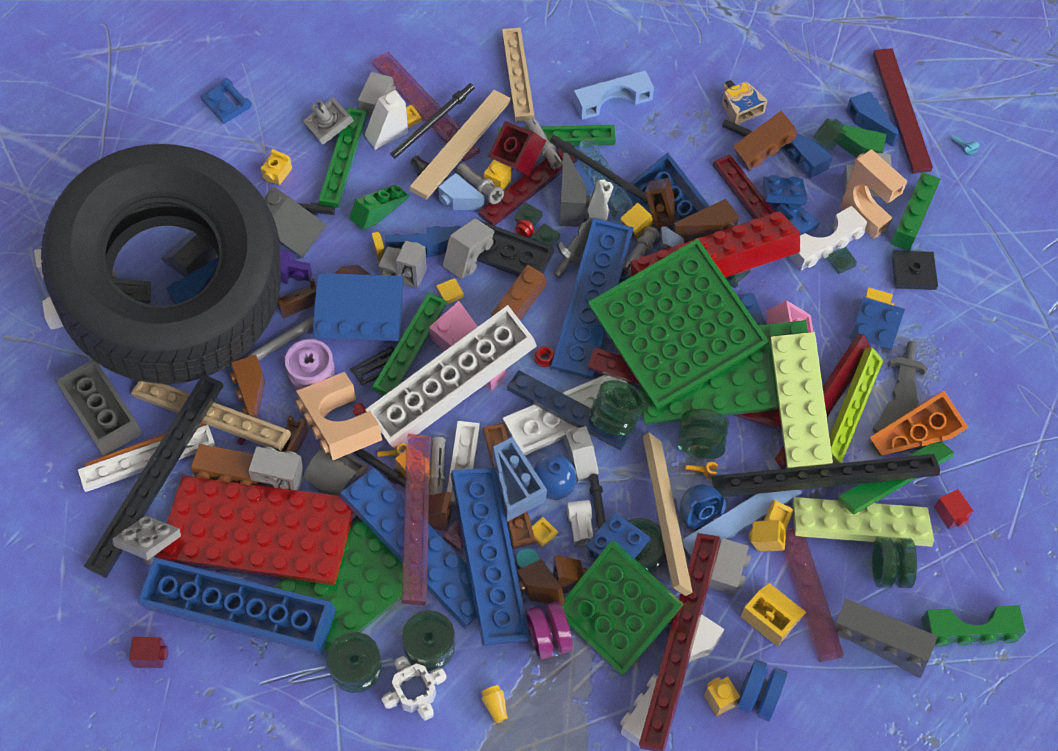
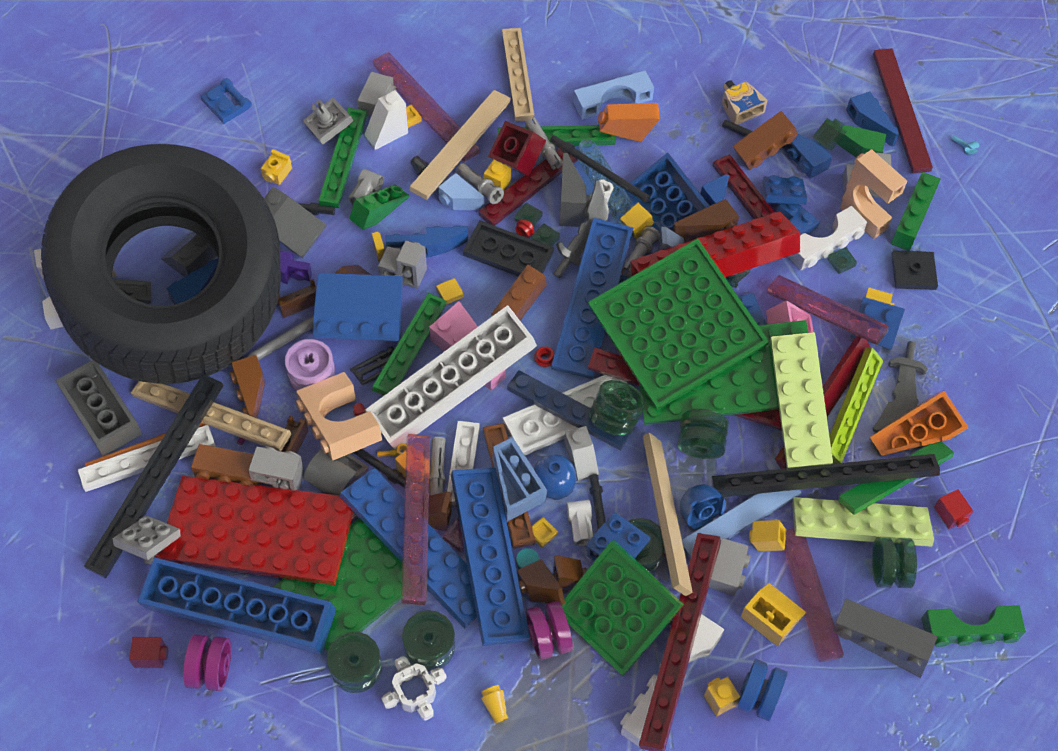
(207, 662): none -> magenta wheel
(367, 183): none -> light grey piece
(457, 98): black bar -> none
(466, 246): light grey brick -> none
(629, 120): none -> orange slope
(661, 202): reddish brown slope -> none
(704, 469): light orange hand -> none
(715, 190): none -> blue slope
(780, 512): yellow tile -> none
(828, 309): none -> clear pink plate

